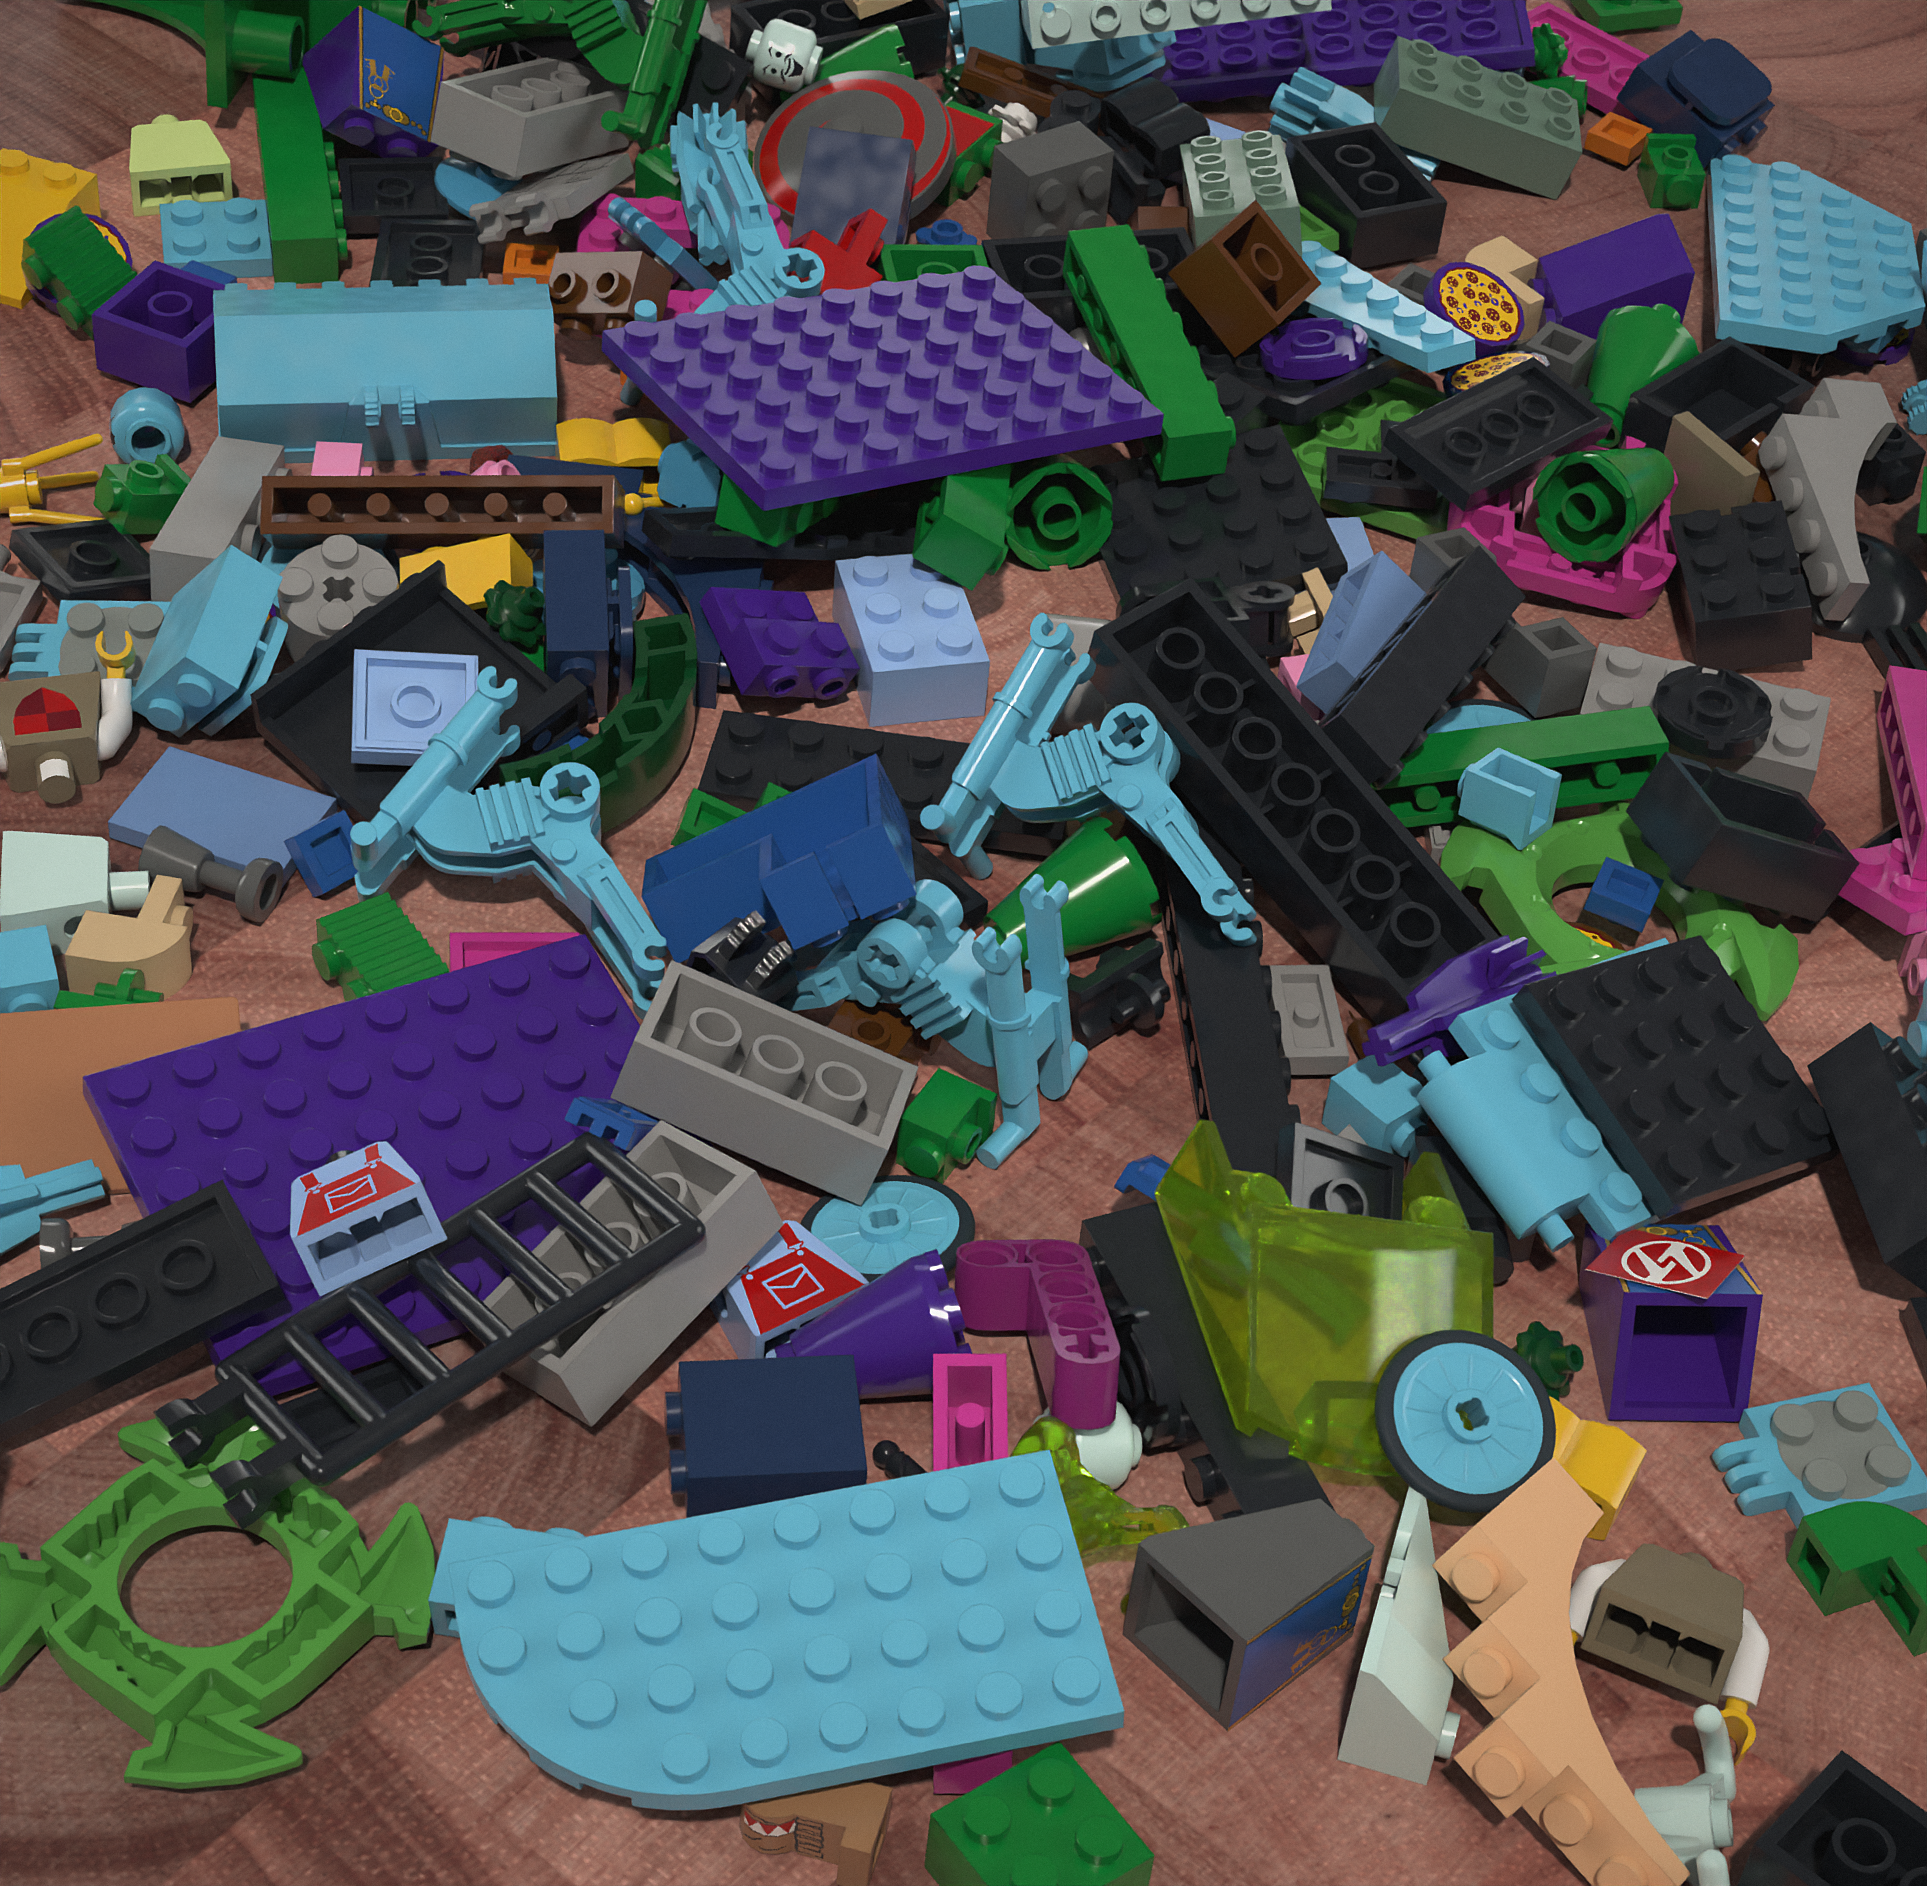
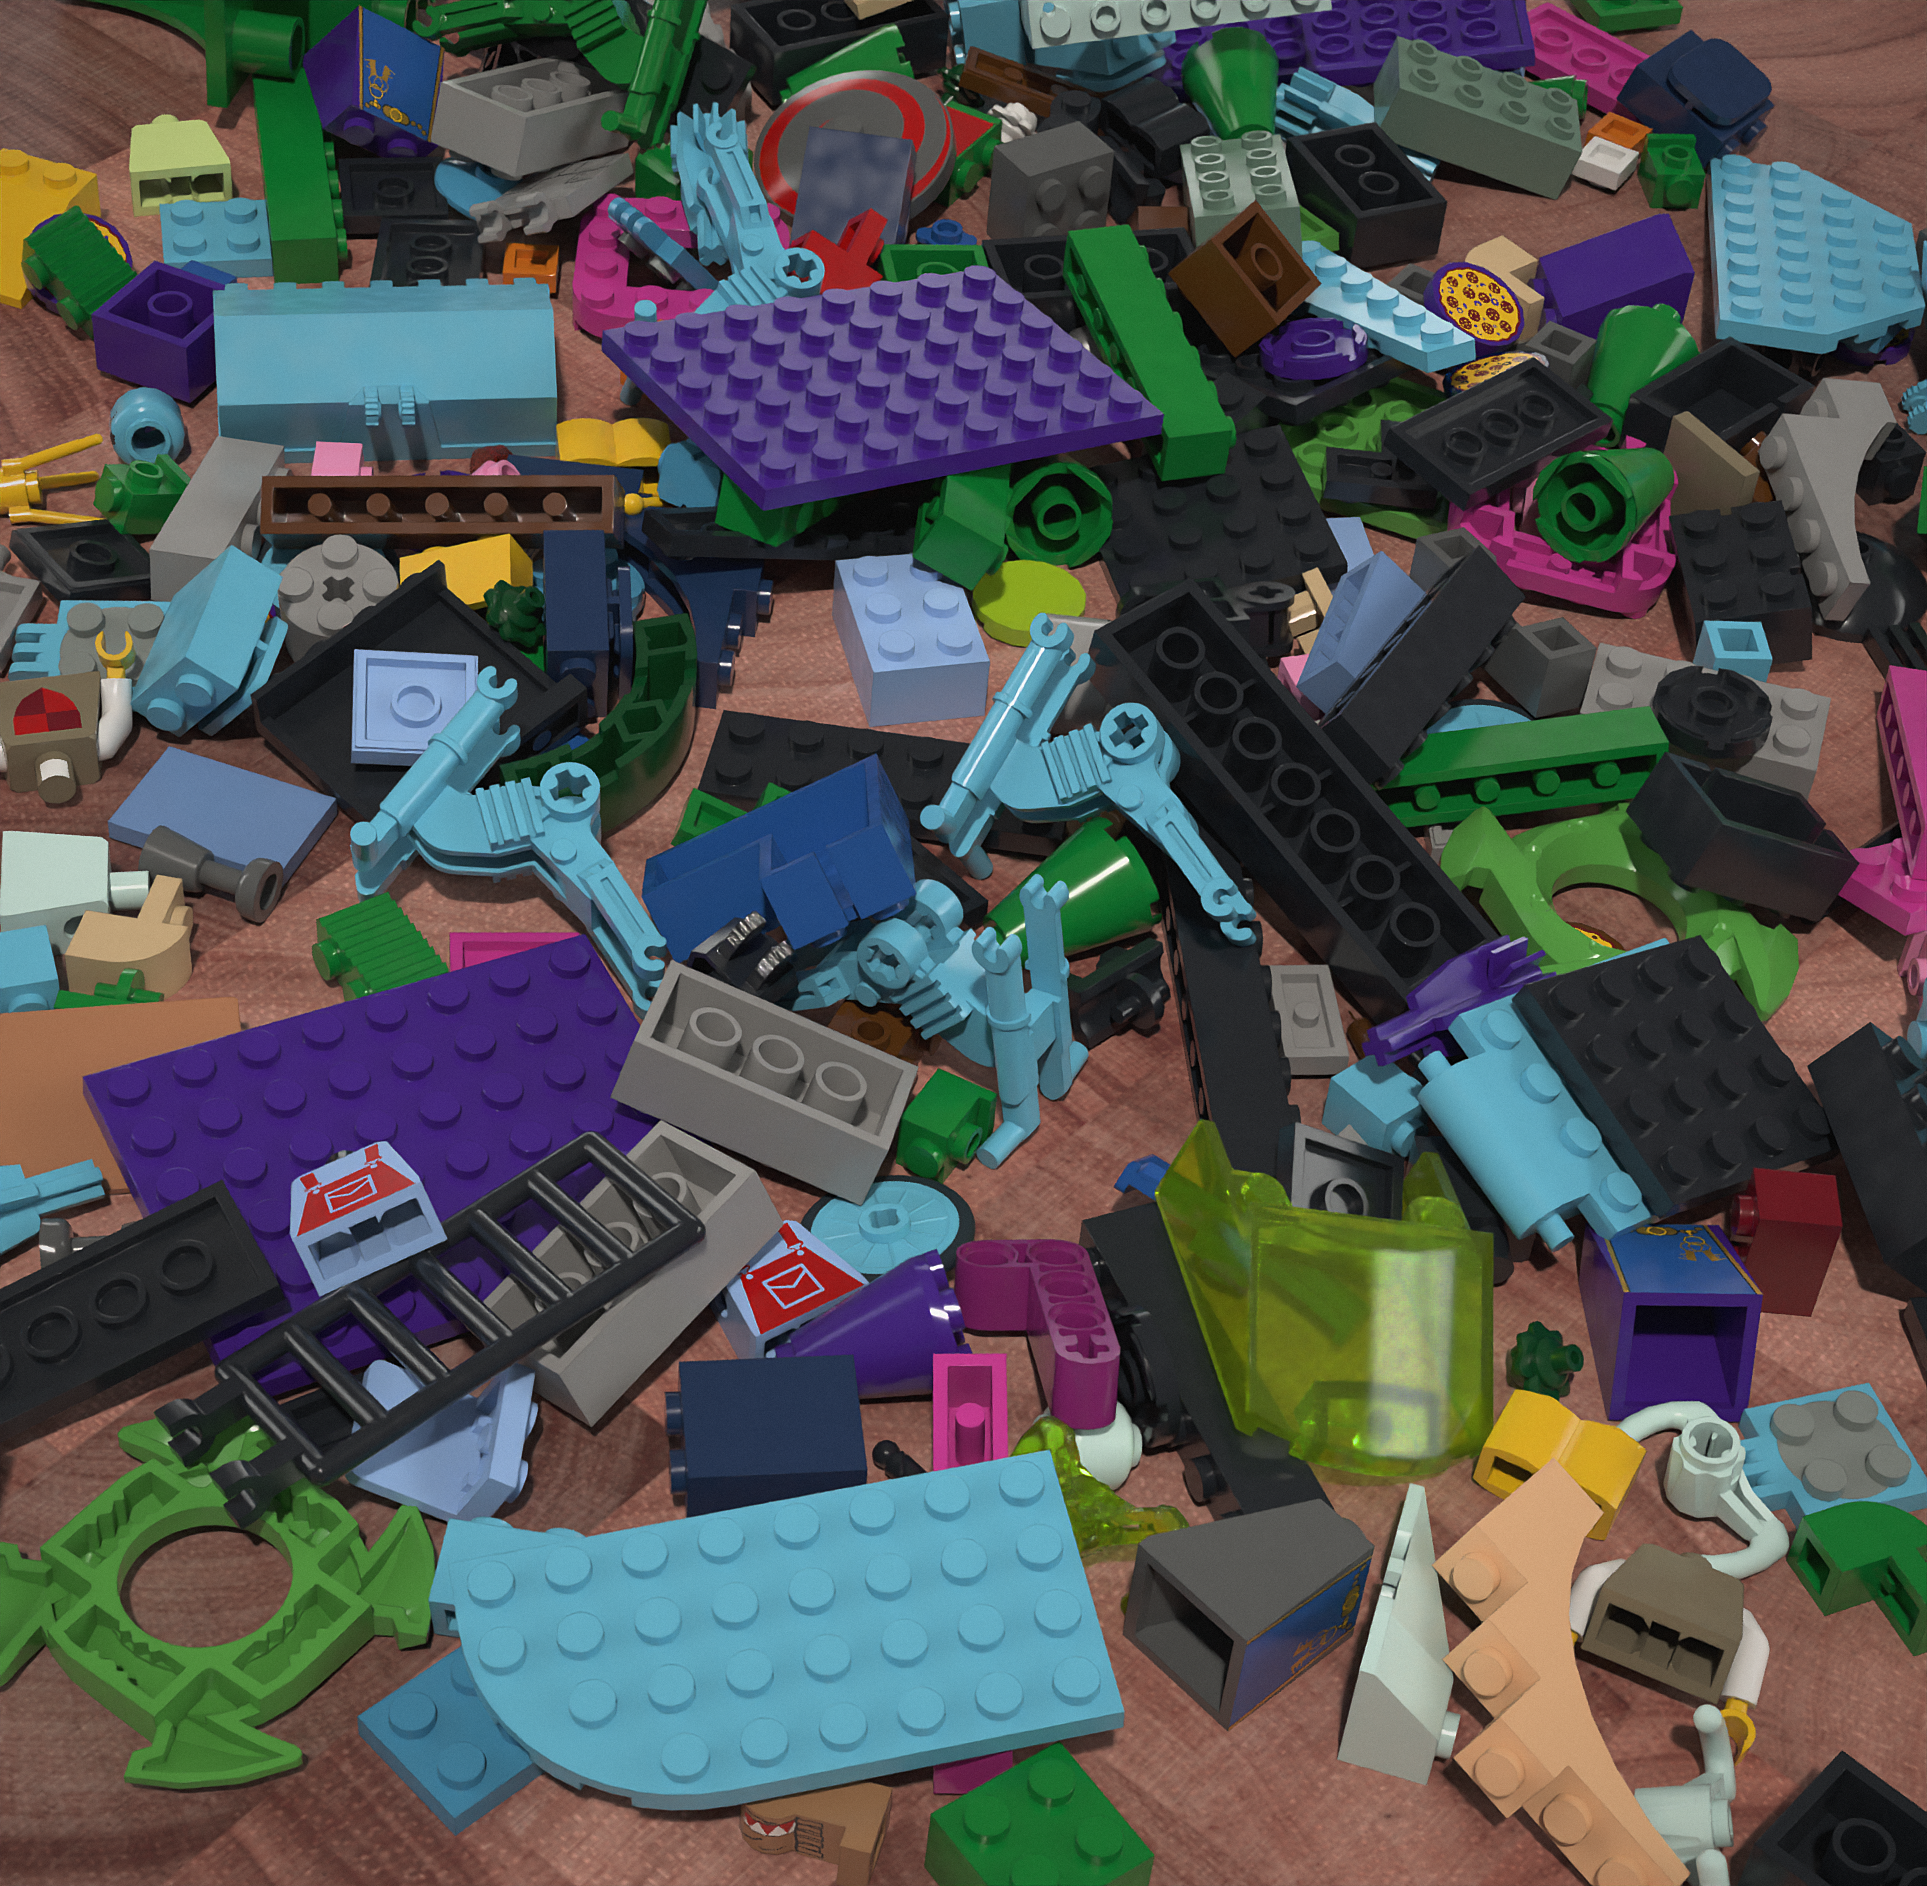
(324, 853): blue plate -> none
(447, 1744): none -> dark azure plate
(460, 1459): none -> light blue bracket
(601, 290): reddish brown brick -> none
(610, 1120): blue tile -> none
(778, 643): dark purple plate -> none
(784, 55): light aqua head -> none
(1021, 592): none -> lime tile
(1233, 82): none -> green cone
(1426, 1437): medium azure wheel -> none
(1509, 796): medium azure window -> none
(1549, 52): green plant -> none
(1605, 163): none -> white plate
(1623, 894): blue plate -> none
(1666, 1263): red sticker -> none
(1708, 1481): none -> light aqua piece
(1734, 647): none -> medium azure brick
(1787, 1236): none -> dark red brick

